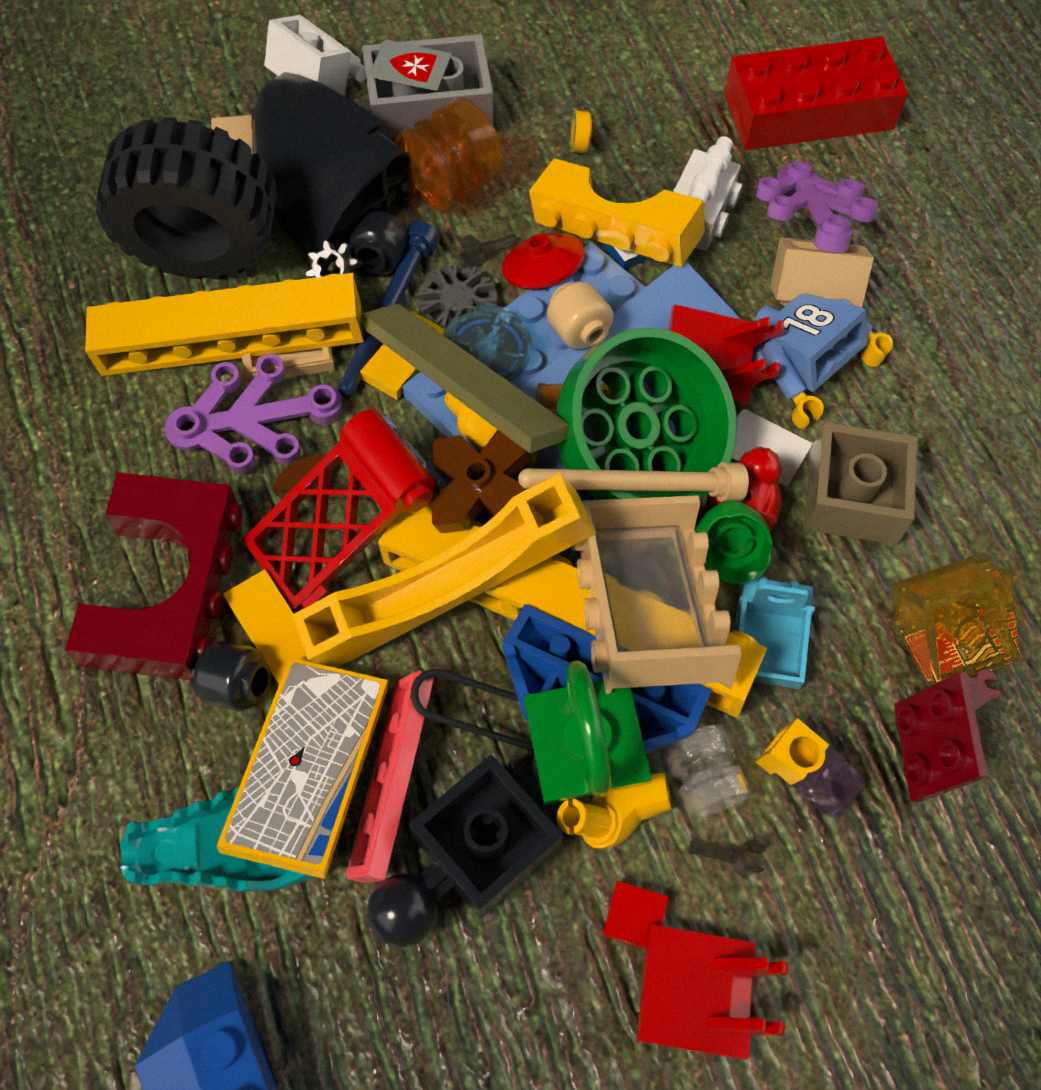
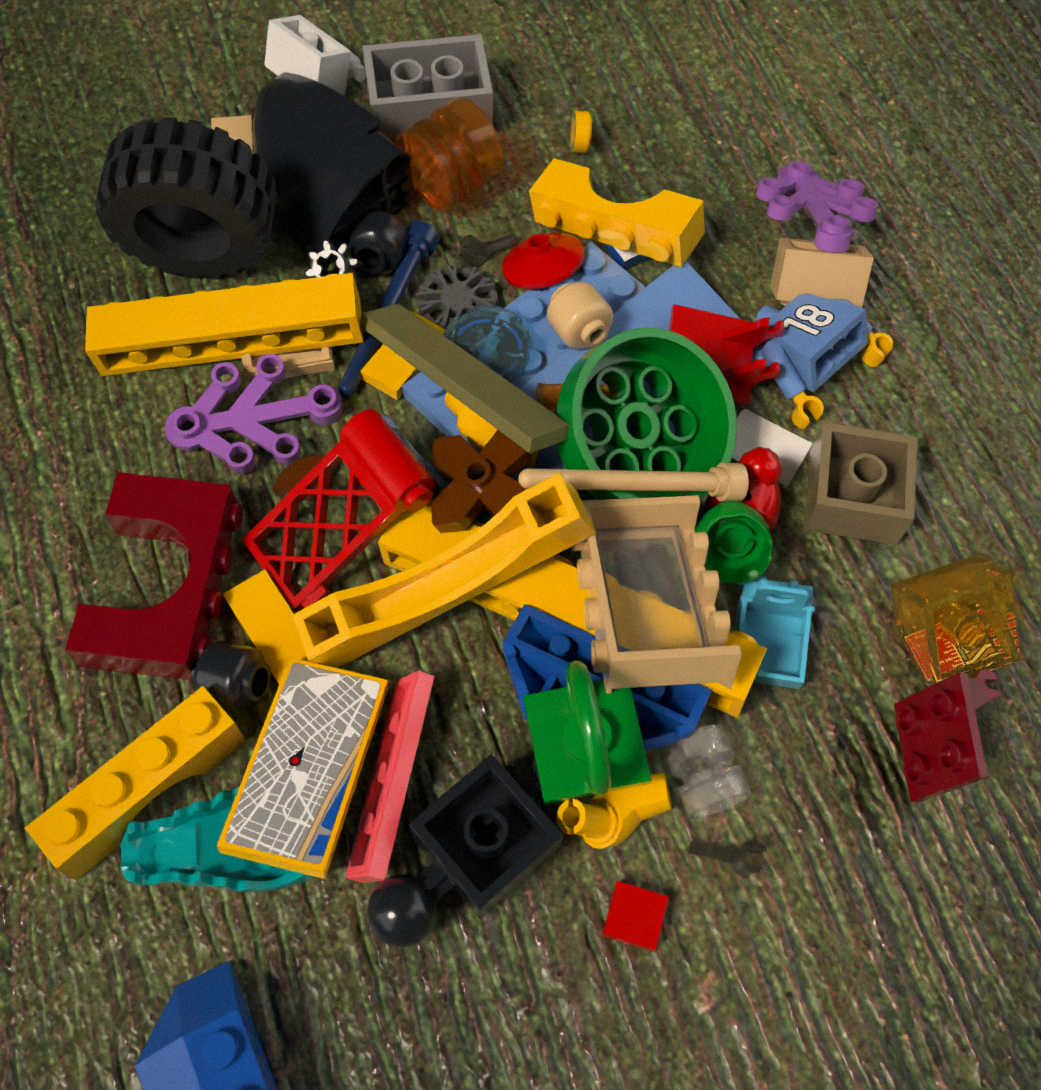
(96, 812): none -> yellow arch
(410, 65): light grey sticker -> none
(459, 724): black piece -> none
(701, 992): red plate -> none
(713, 180): white brick -> none
(812, 768): leg -> none
(814, 93): red brick -> none

